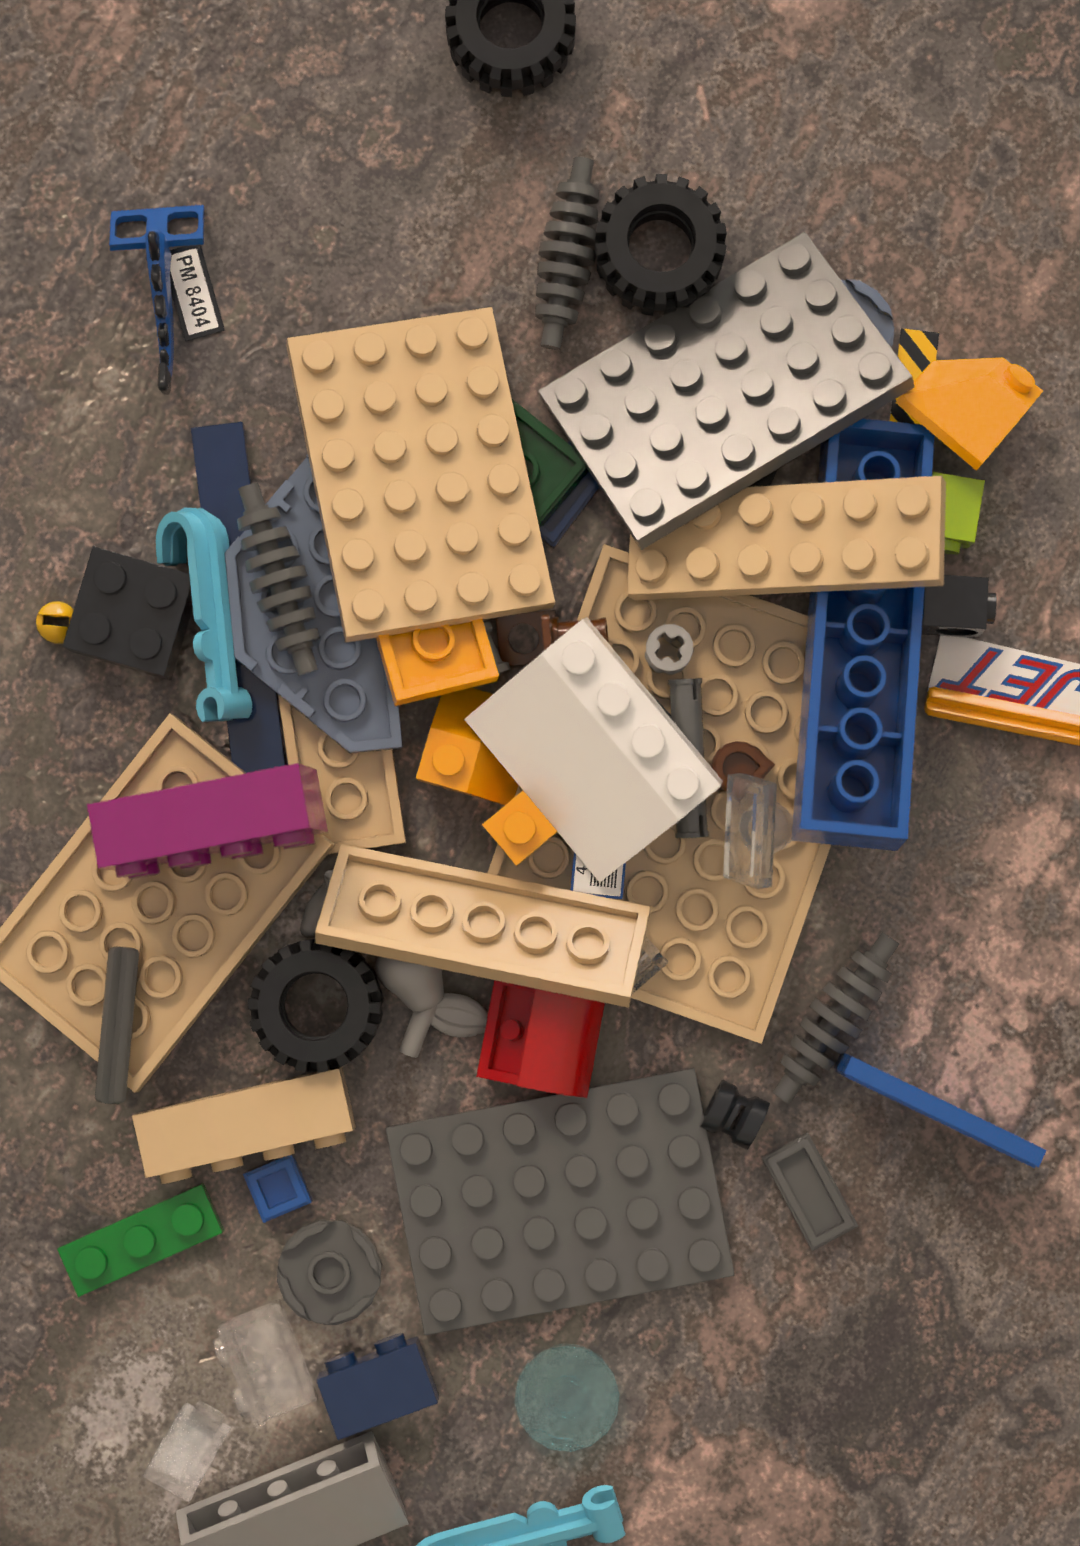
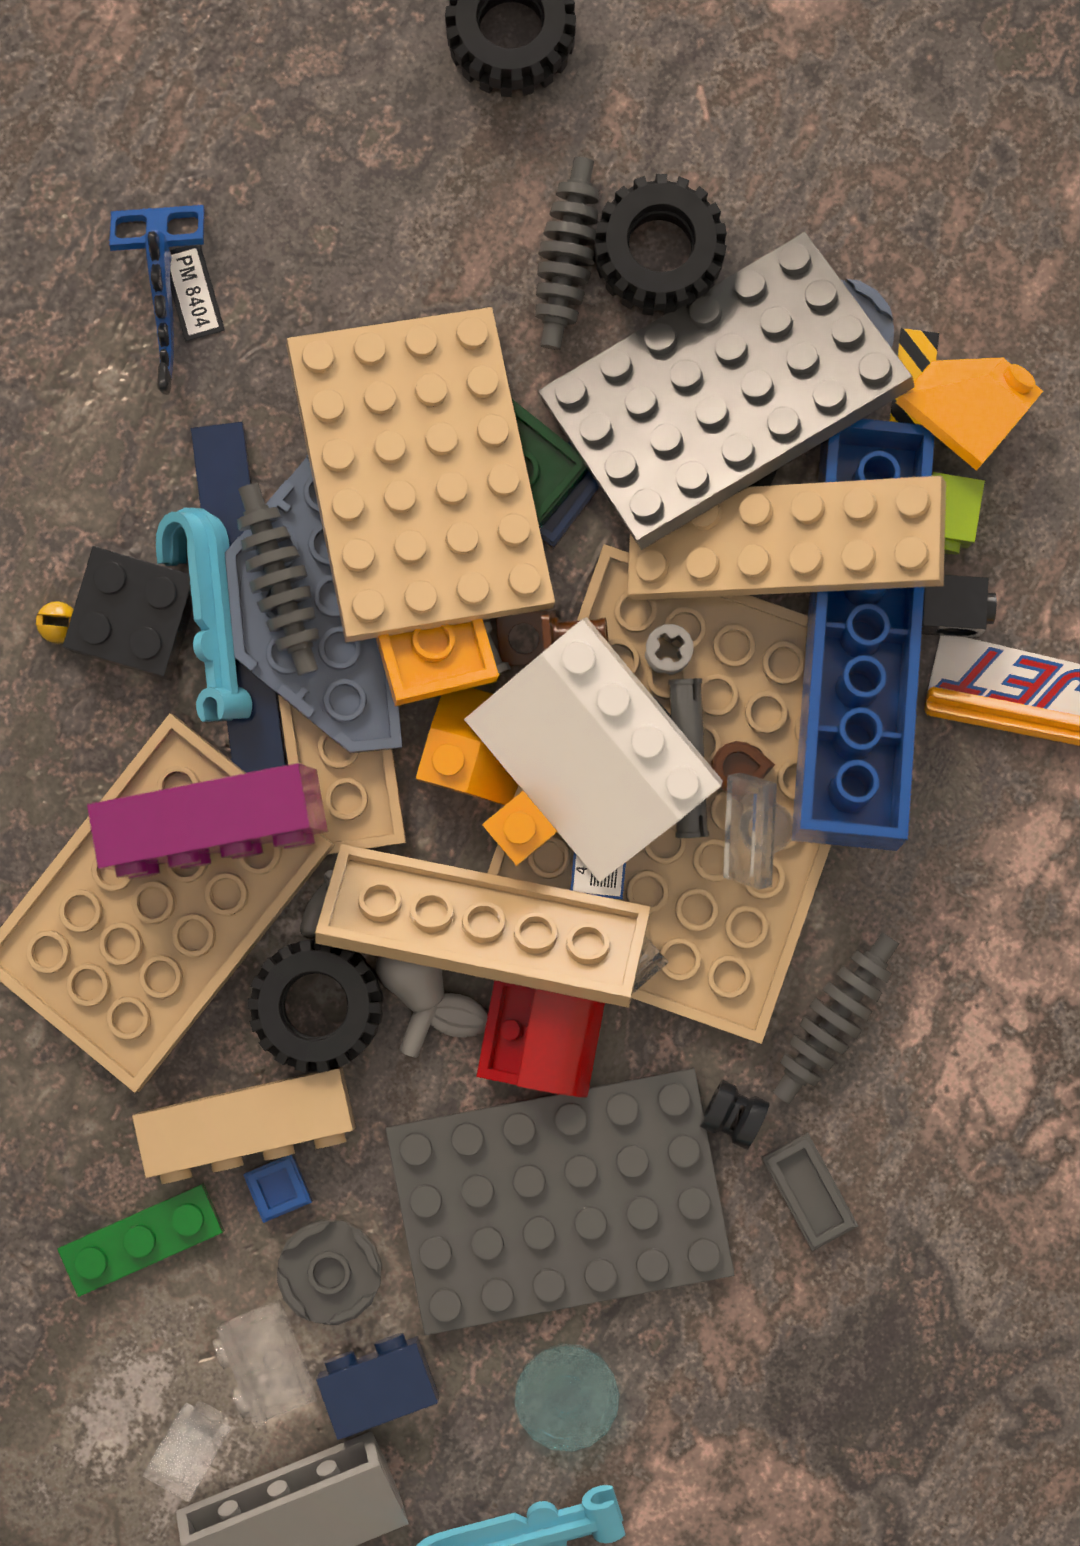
(117, 1025): dark grey axle -> none
(939, 1110): blue tile -> none

